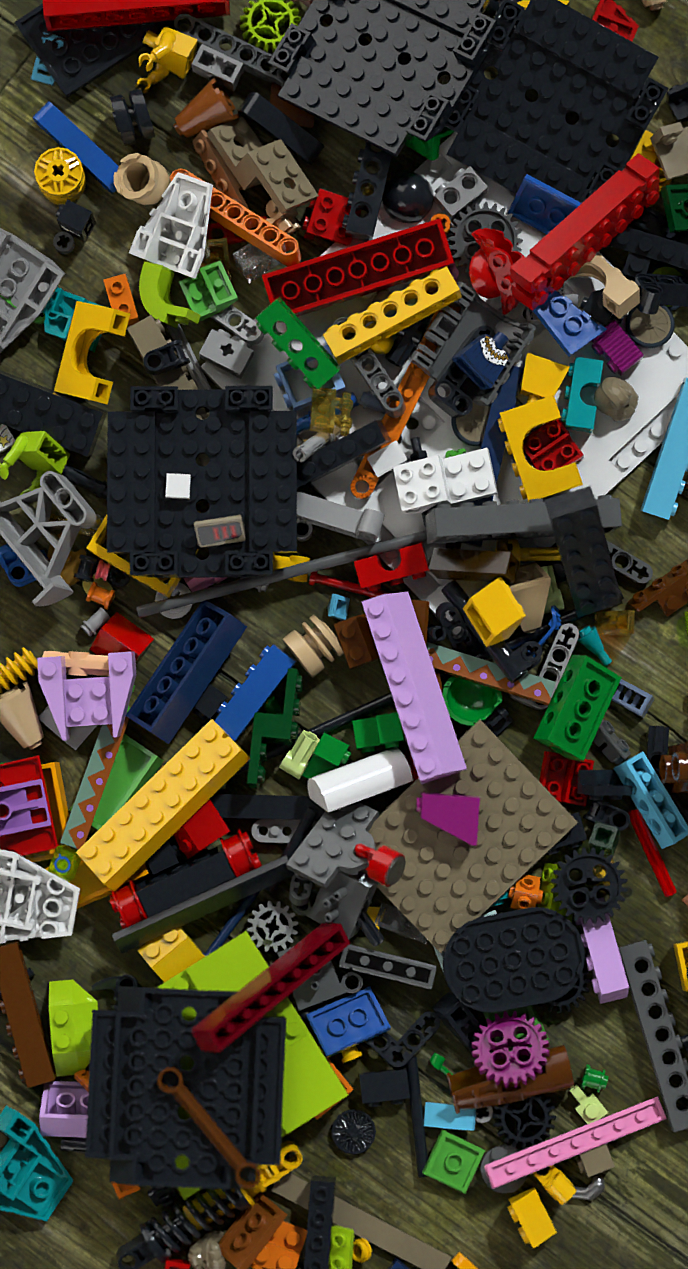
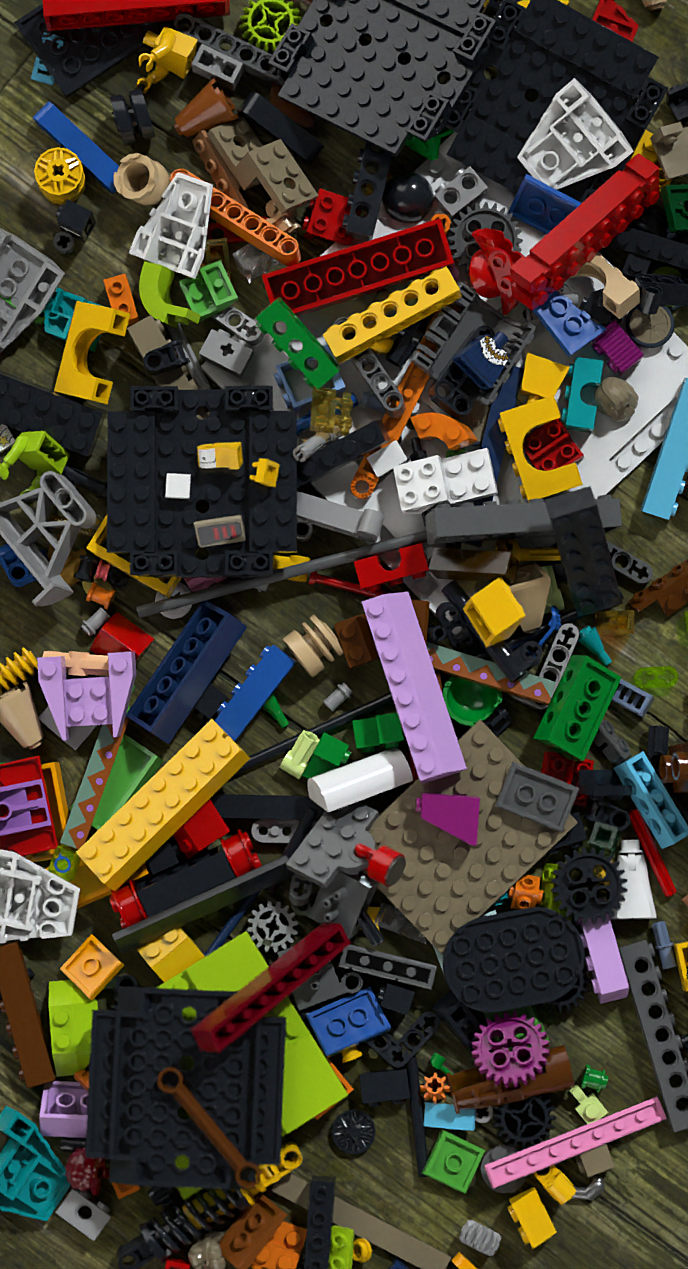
(71, 1212): none -> light grey brick
(86, 1172): none -> dark red animal
(91, 967): none -> light orange tile
(220, 455): none -> yellow leg
(266, 472): none -> yellow tile
(274, 729): dark green bracket -> none
(338, 607): medium azure slope -> none
(338, 696): none -> light grey pin
(396, 998): none -> black brick
(430, 1083): none -> orange gear
(443, 427): none -> orange brick
(480, 1237): none -> light grey gear
(537, 796): none -> dark grey tile
(573, 140): none -> white wedge
(639, 898): none -> white piece
(655, 671): none -> clear neon green beam
(664, 945): none -> sand blue axle

